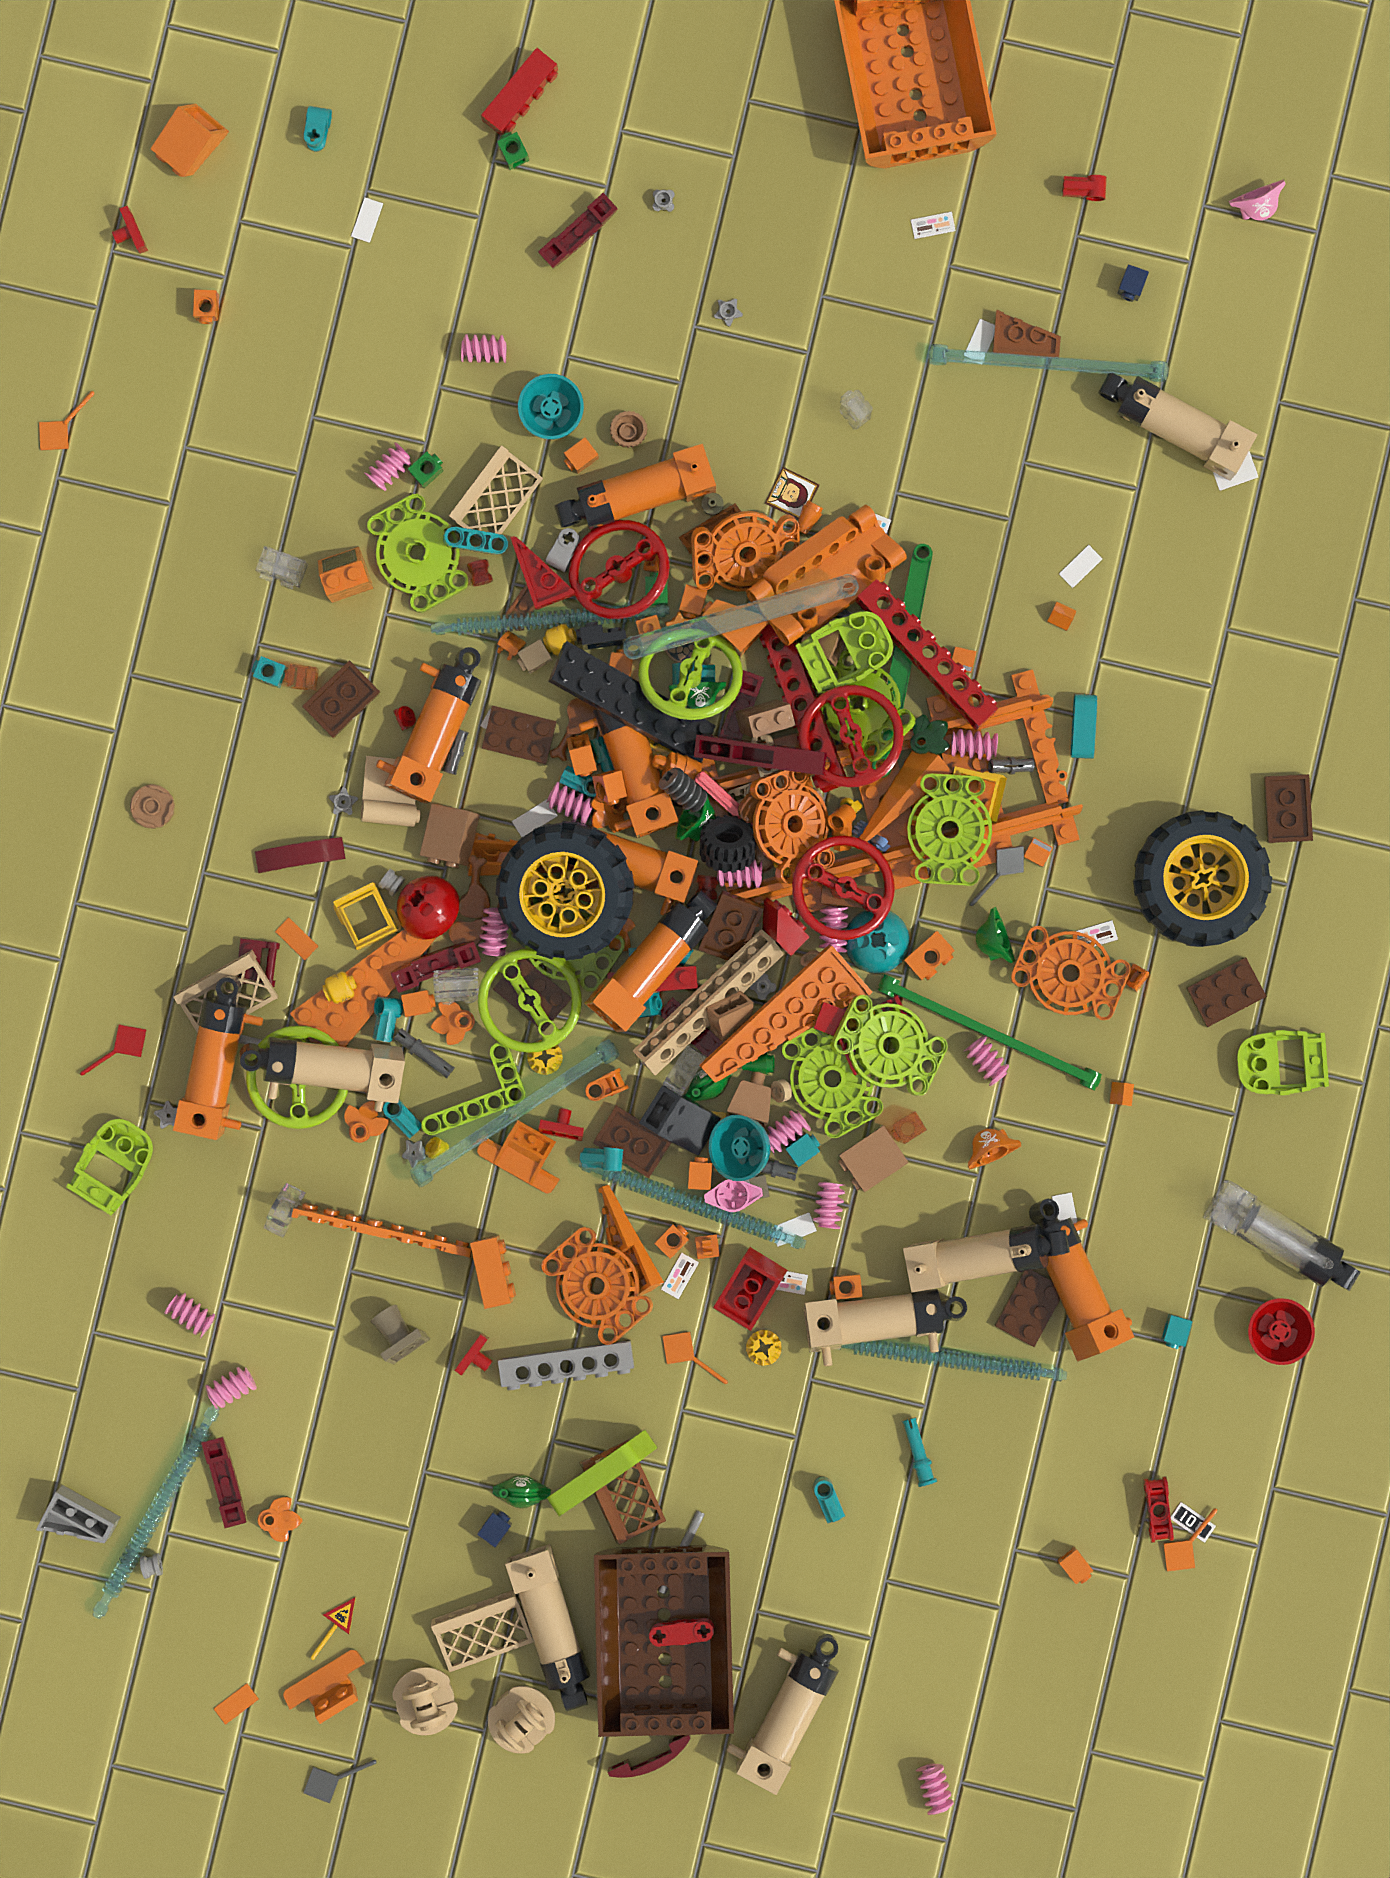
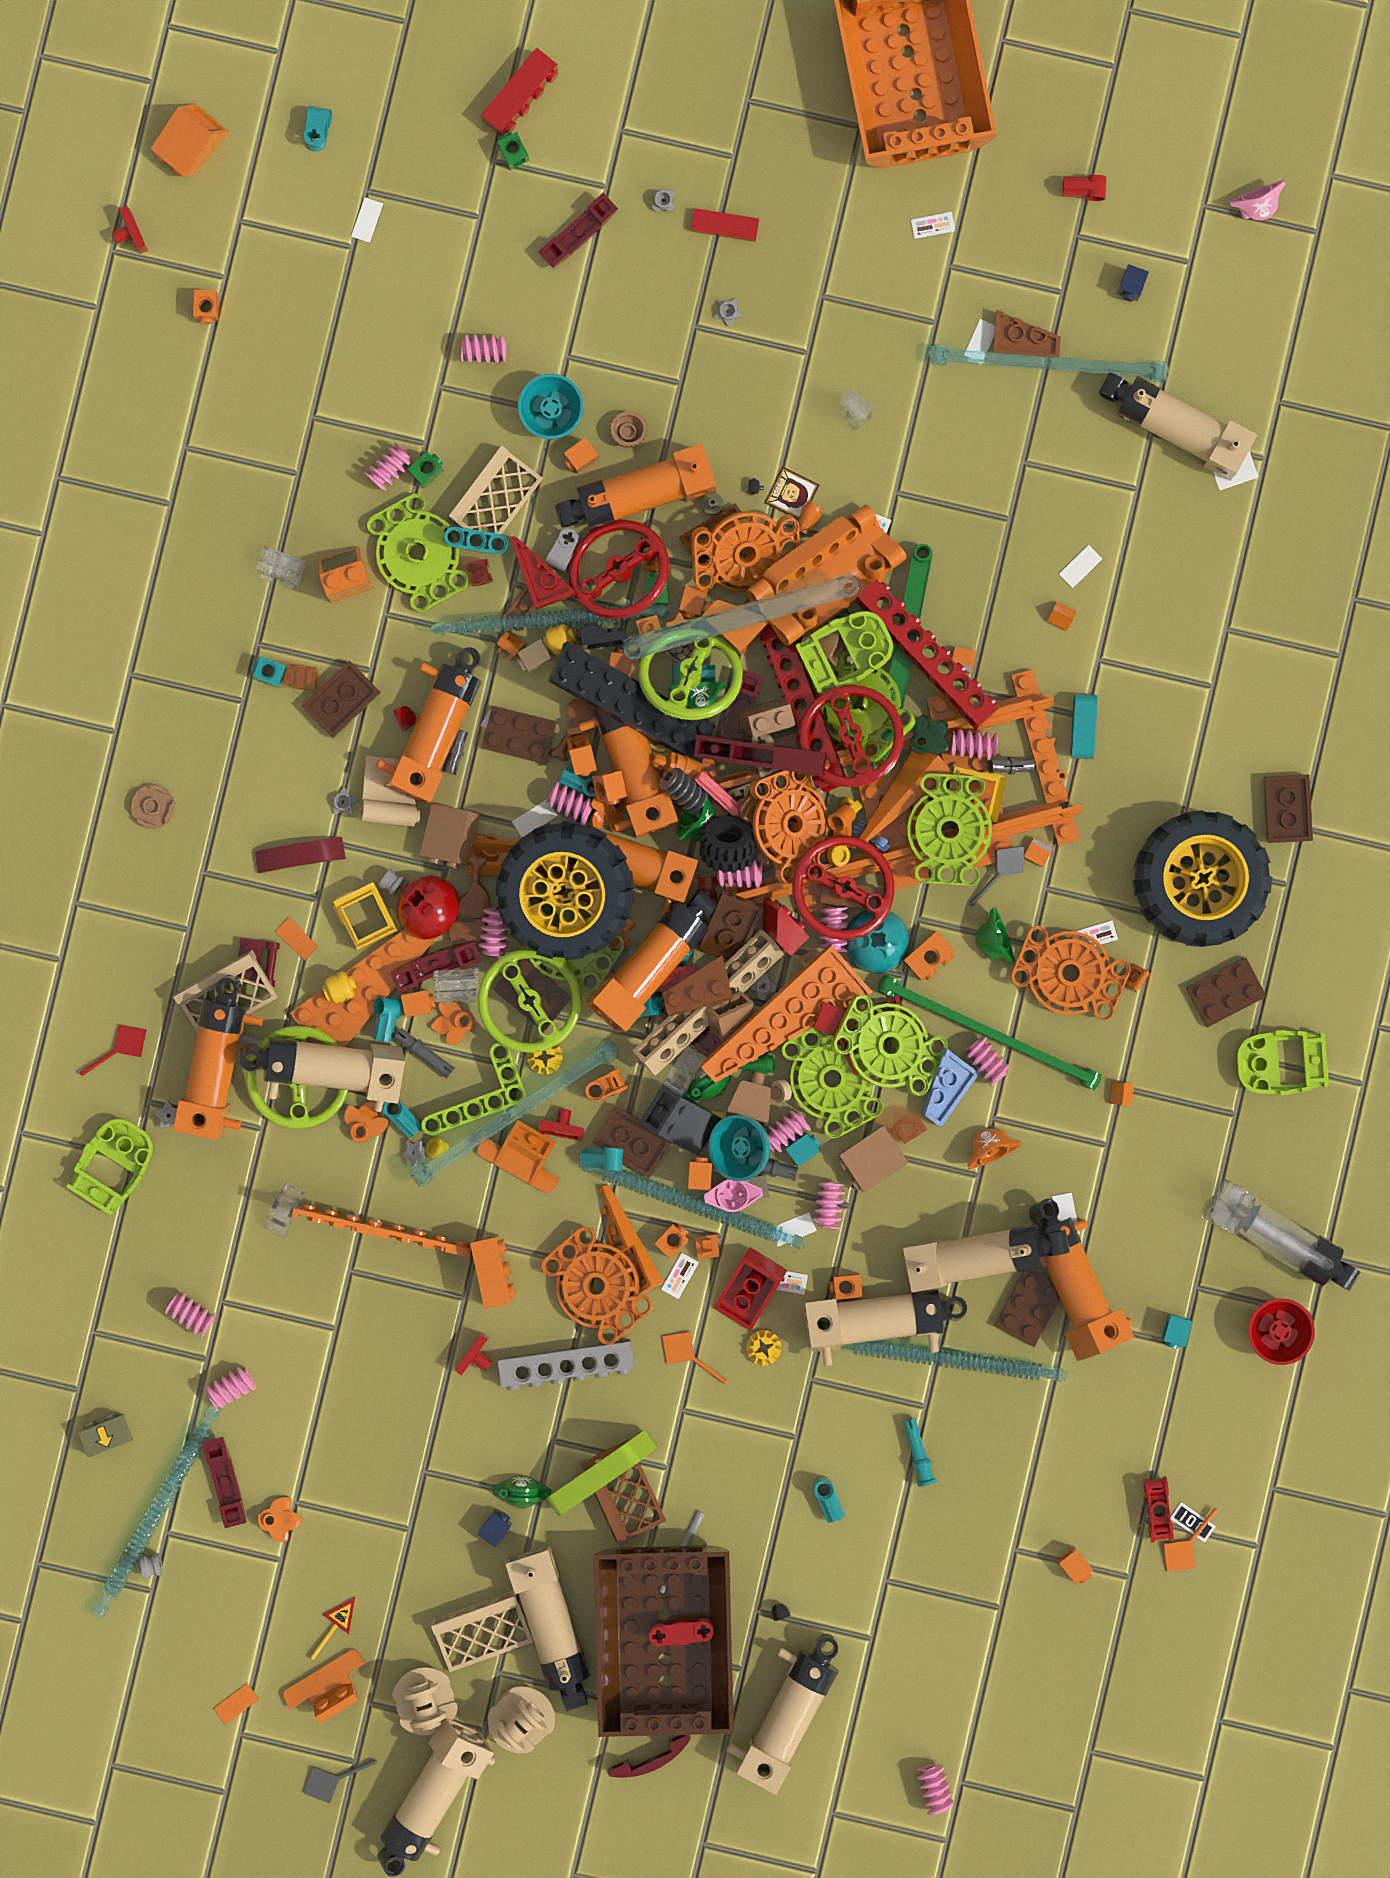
(55, 434): orange piece -> none
(78, 1516): light grey wedge -> none
(106, 1435): none -> olive brick
(397, 1334): dark tan plant -> none
(456, 1755): none -> tan piece
(602, 754): teal pin -> none
(701, 989): none -> dark orange wing
(725, 224): none -> red tile
(754, 486): none -> black rock
(780, 1612): none -> black hinge
(838, 855): none -> yellow tile
(948, 1087): none -> medium blue wing

